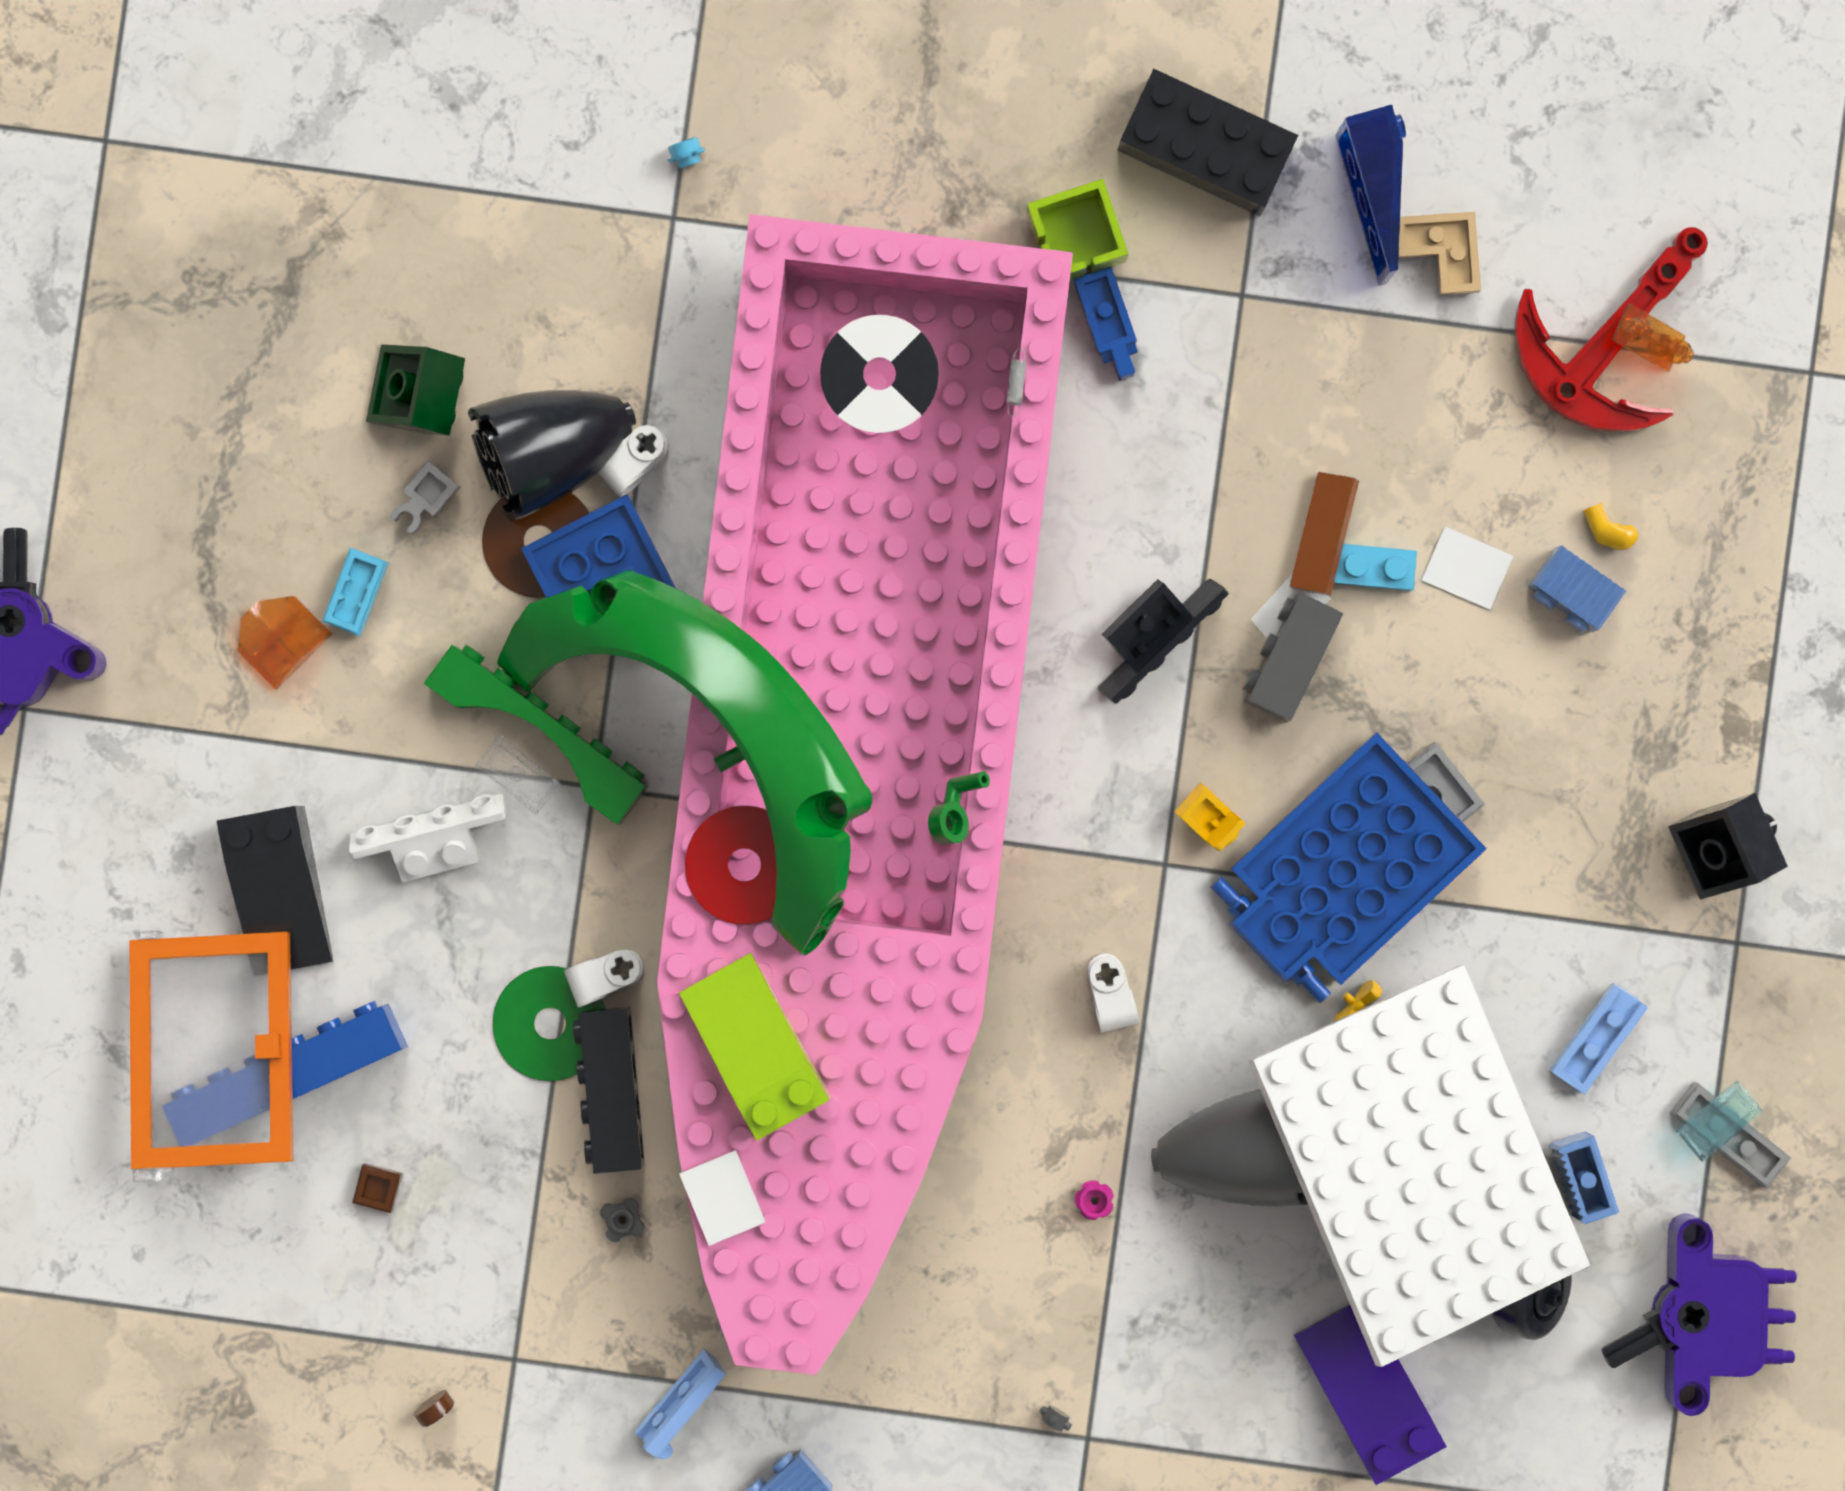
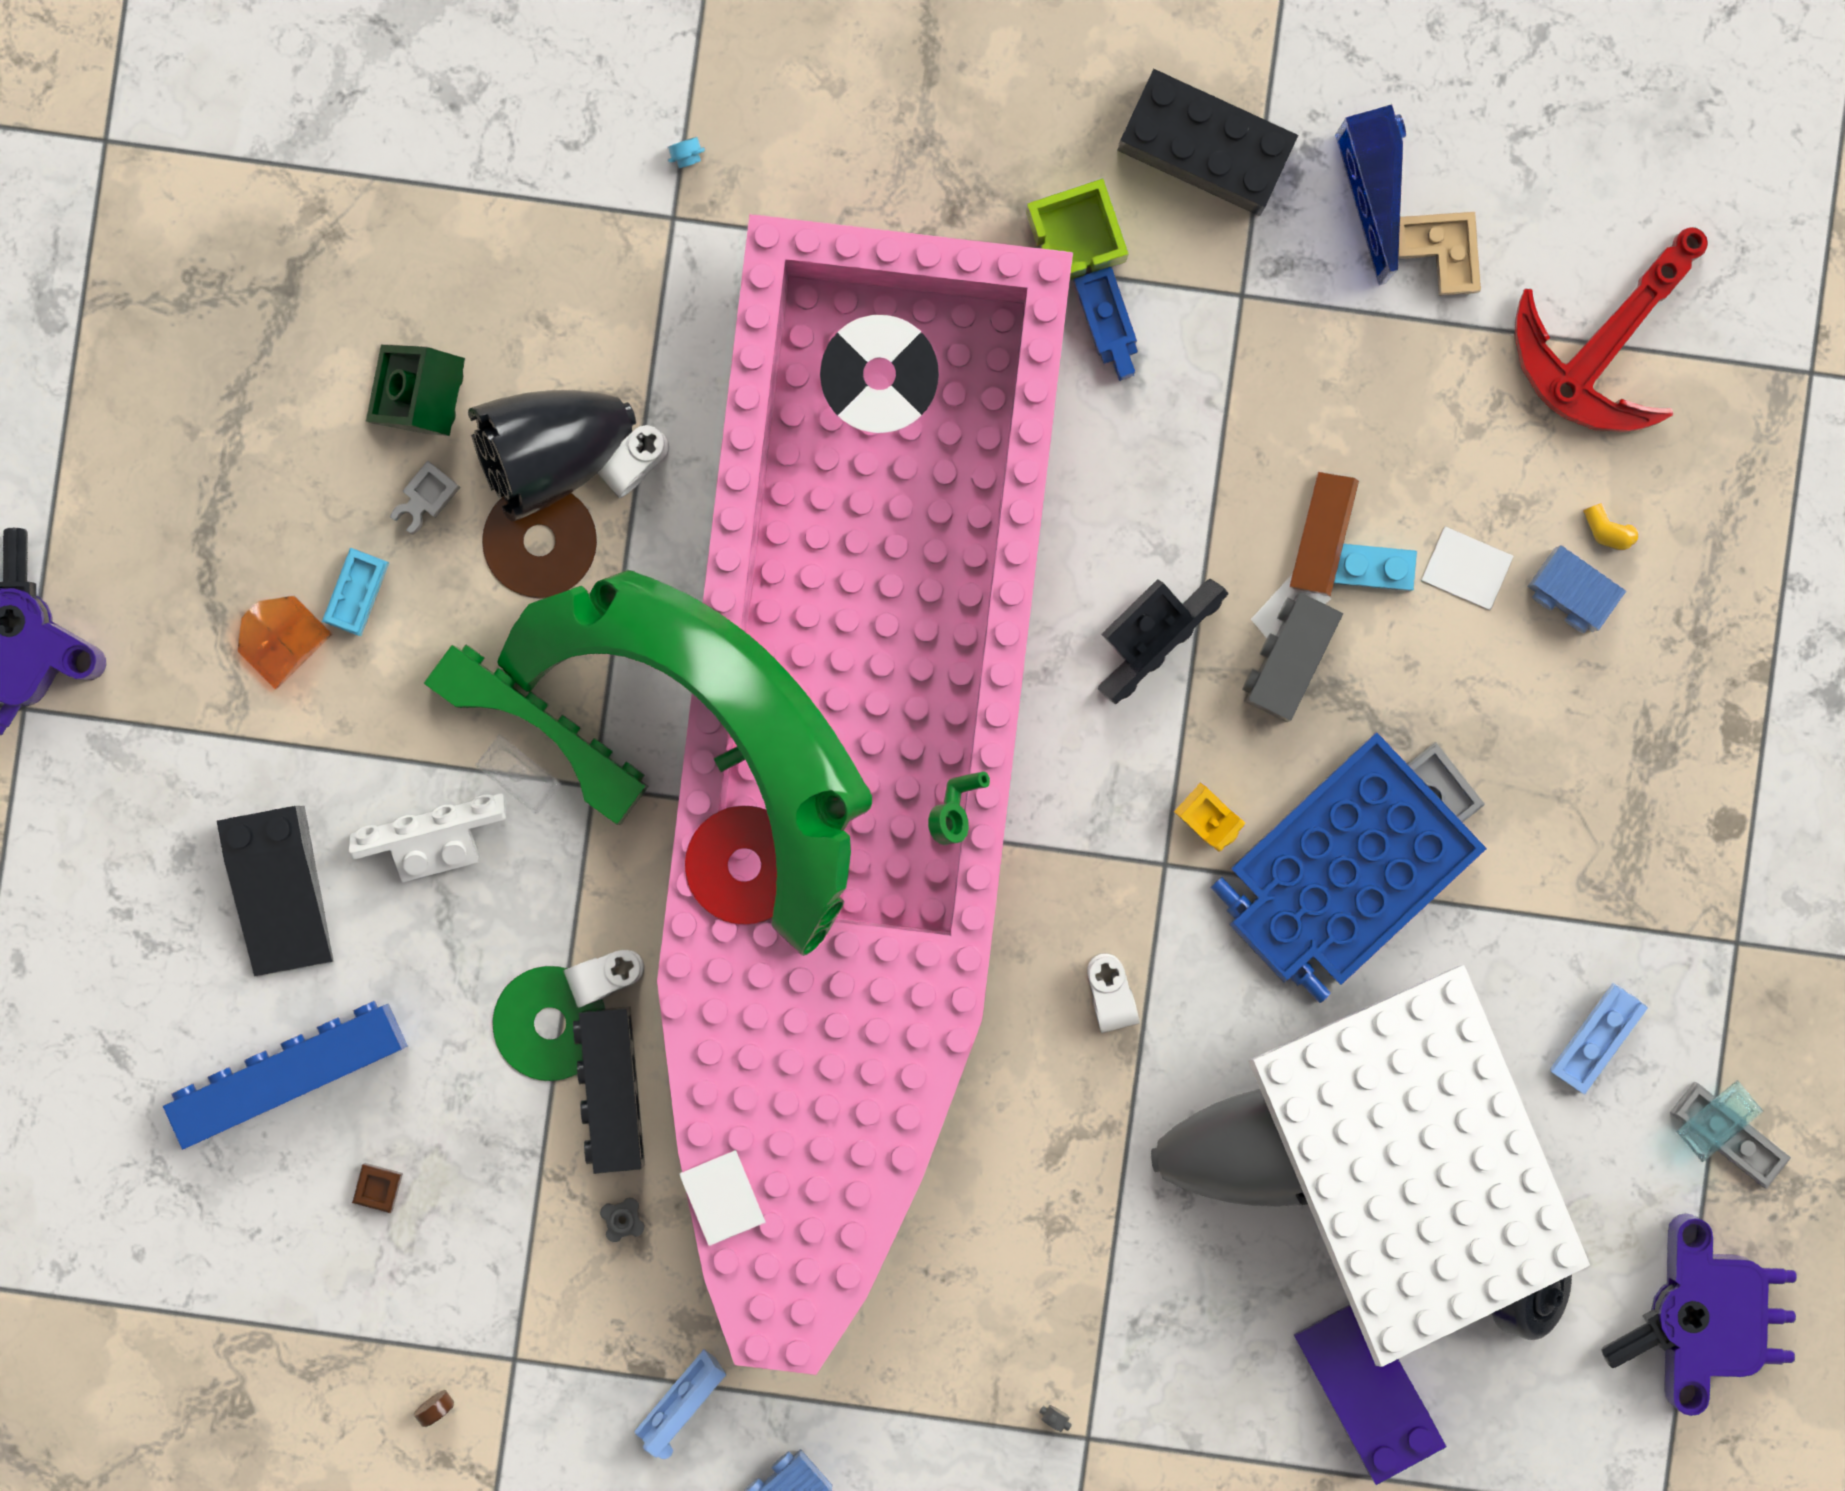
(209, 1052): door -> none
(595, 549): blue plate -> none
(754, 1046): lime slope -> none
(1016, 382): white piece -> none
(1100, 1209): dark pink plate -> none
(1366, 994): yellow piece -> none
(1584, 1177): medium blue brick -> none
(1652, 339): clear orange hinge -> none
(1728, 846): black brick -> none

